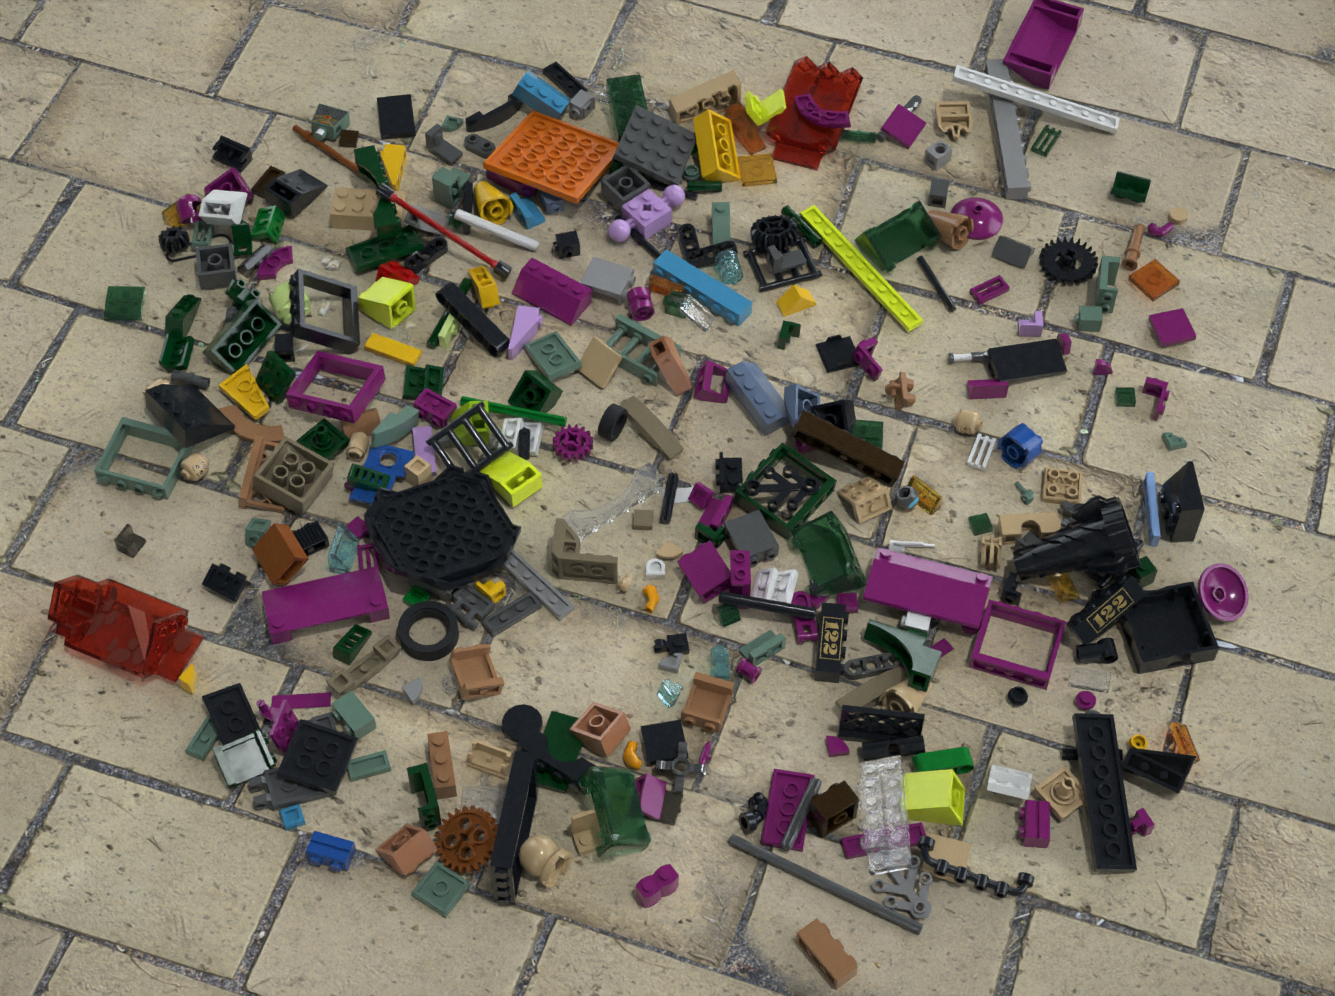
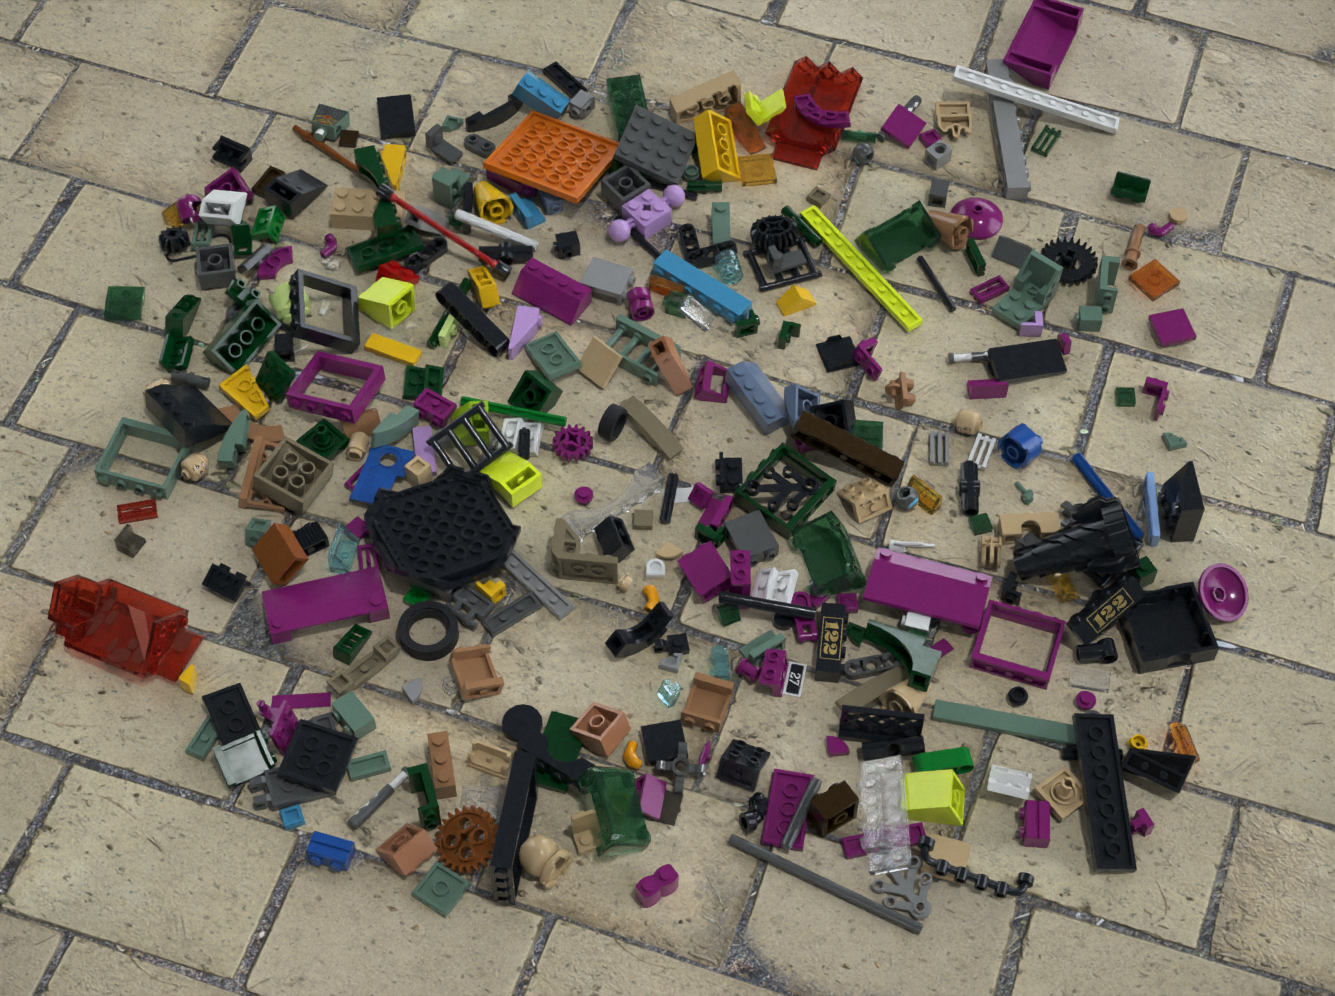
(137, 514): none -> clear red tile
(234, 441): none -> sand green slope
(331, 245): none -> magenta arm
(366, 472): dark green slope -> none
(374, 803): none -> dark grey piece
(508, 252): none -> black piece
(583, 495): none -> magenta plate
(614, 538): none -> black brick
(639, 637): none -> black arch
(742, 764): none -> black bracket
(747, 326): none -> dark green bracket
(774, 670): none -> magenta bracket
(783, 621): none -> black tile
(794, 679): none -> sticker
(818, 197): none -> dark tan tile
(827, 953): medium nougat brick -> none
(855, 634): none -> dark green tile
(863, 153): none -> dark grey piece
(929, 138): none -> magenta tile
(939, 436): none -> light grey tile
(969, 488): none -> black piece
(975, 257): none -> dark green tile
(1004, 722): none -> sand green tile
(1031, 290): none -> sand green bracket
(1061, 486): tan tile -> none
(1102, 367): magenta tile -> none
(1103, 490): none -> blue axle

